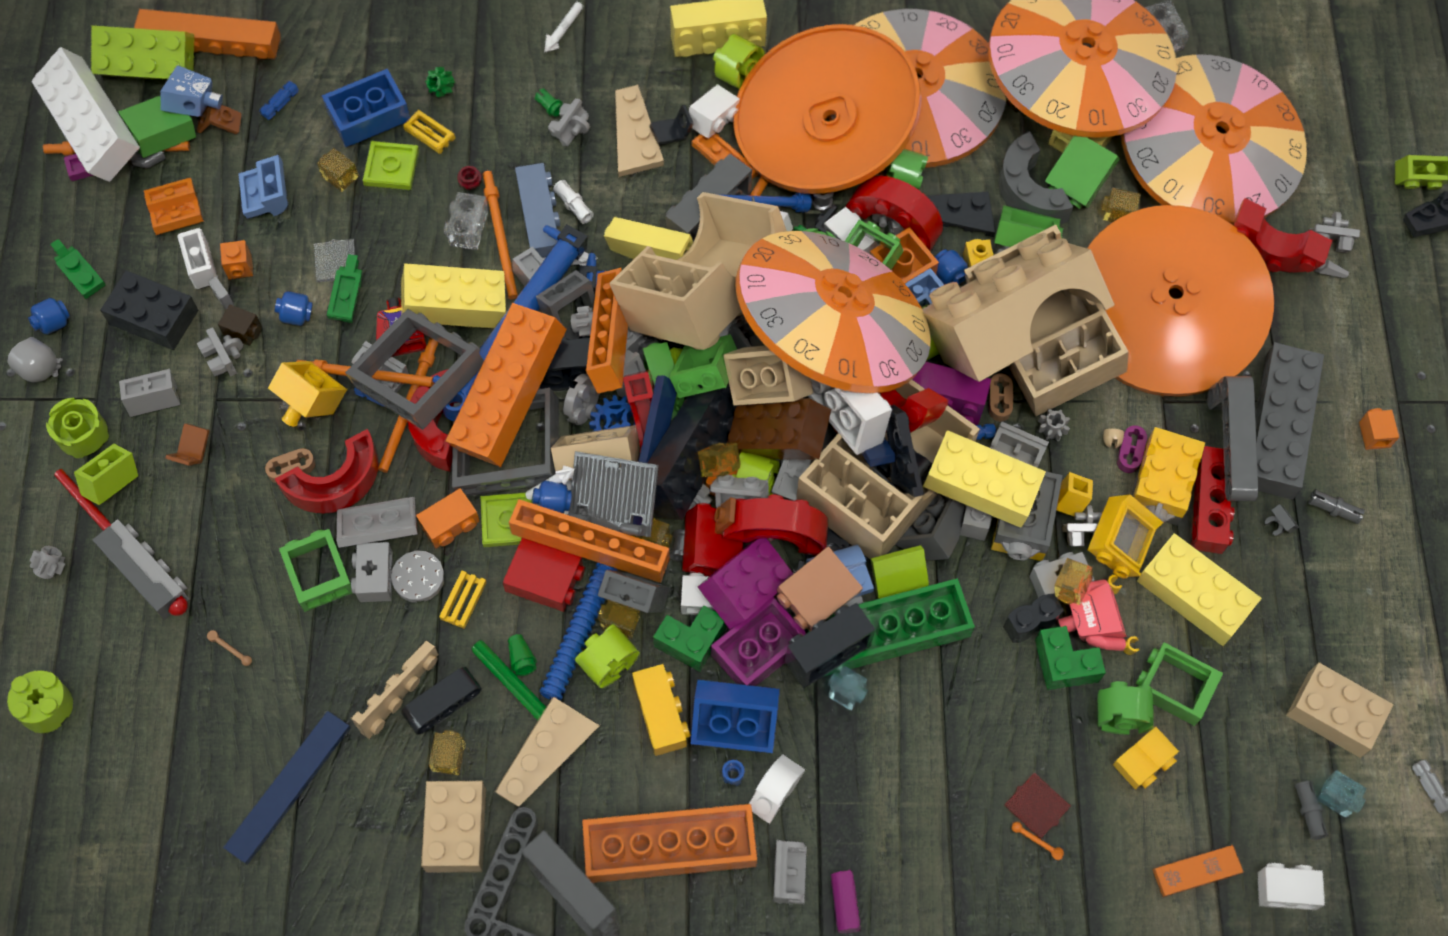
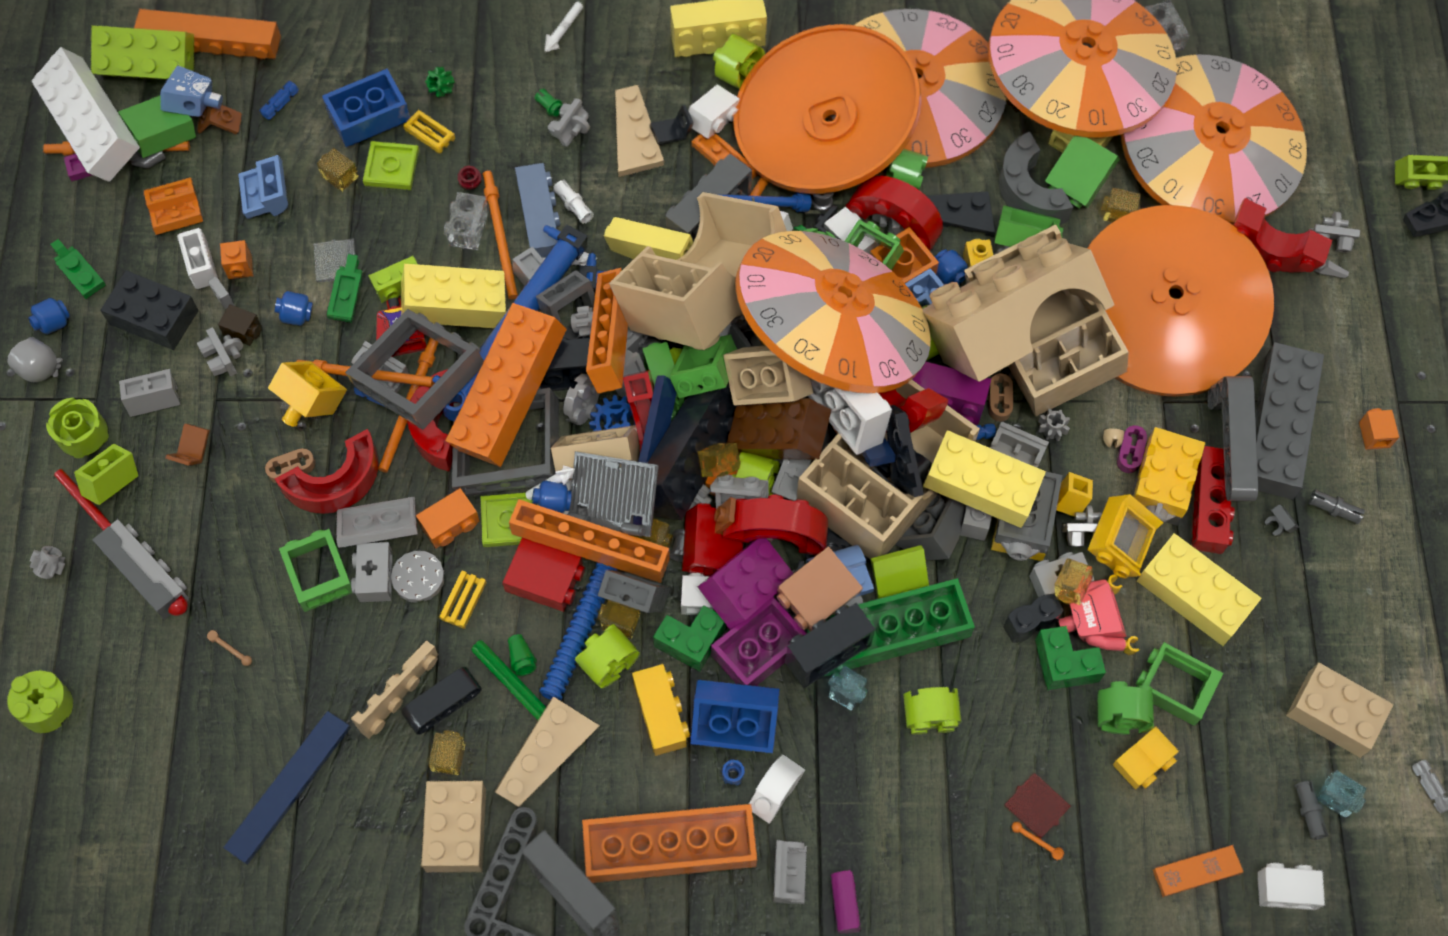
(388, 280): none -> lime bracket
(932, 709): none -> lime brick

